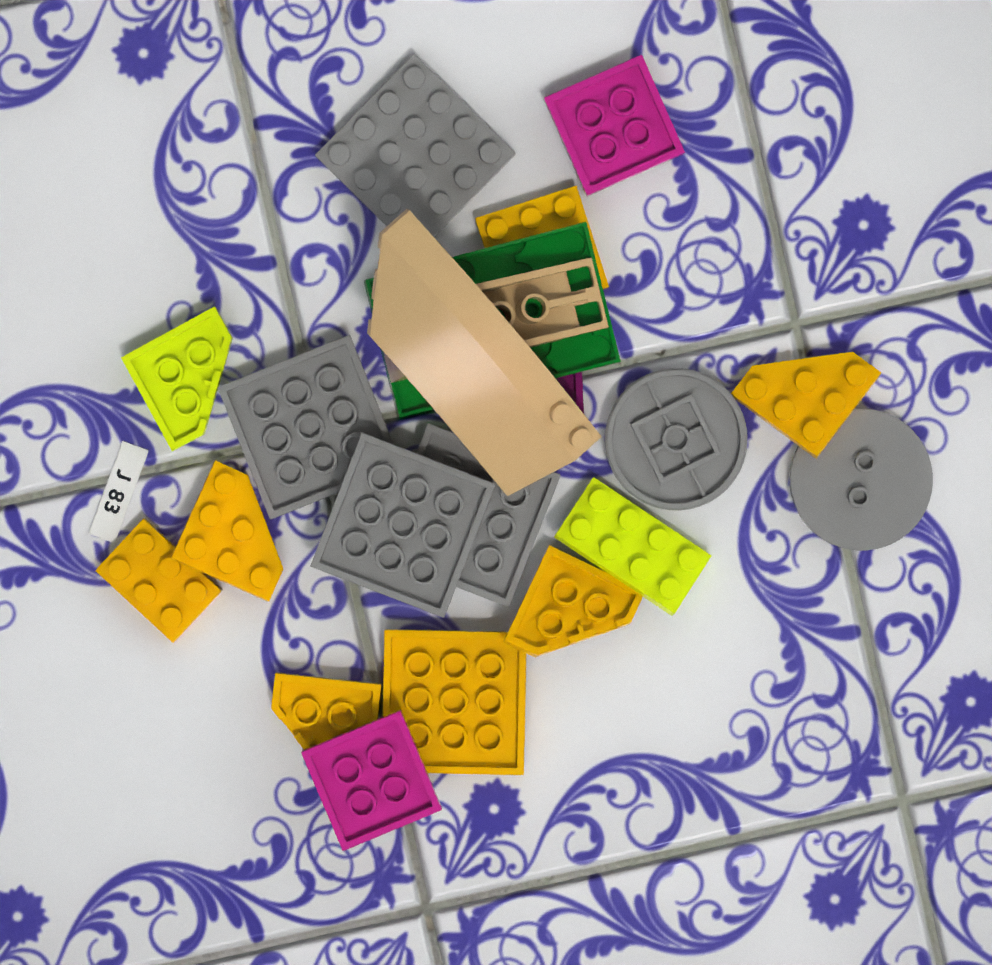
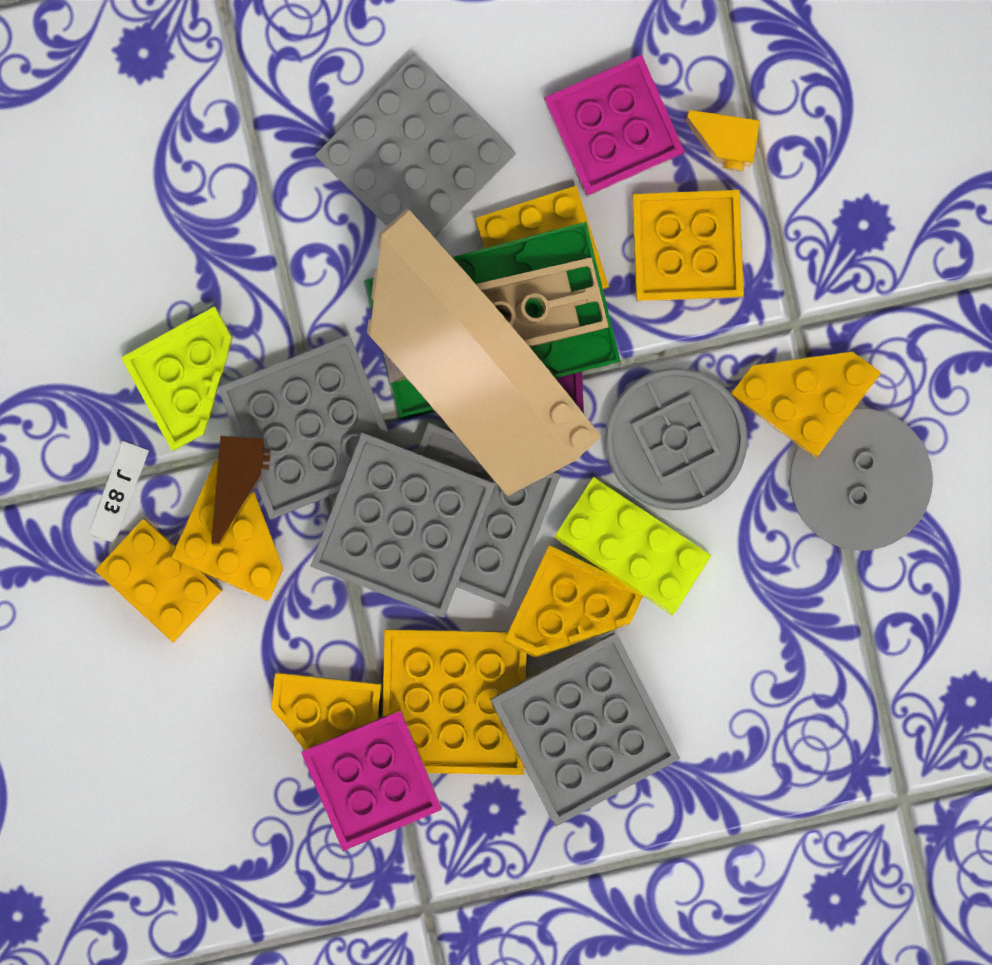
(238, 475): none -> reddish brown slope
(584, 728): none -> light grey plate
(687, 245): none -> yellow plate
(725, 138): none -> yellow slope

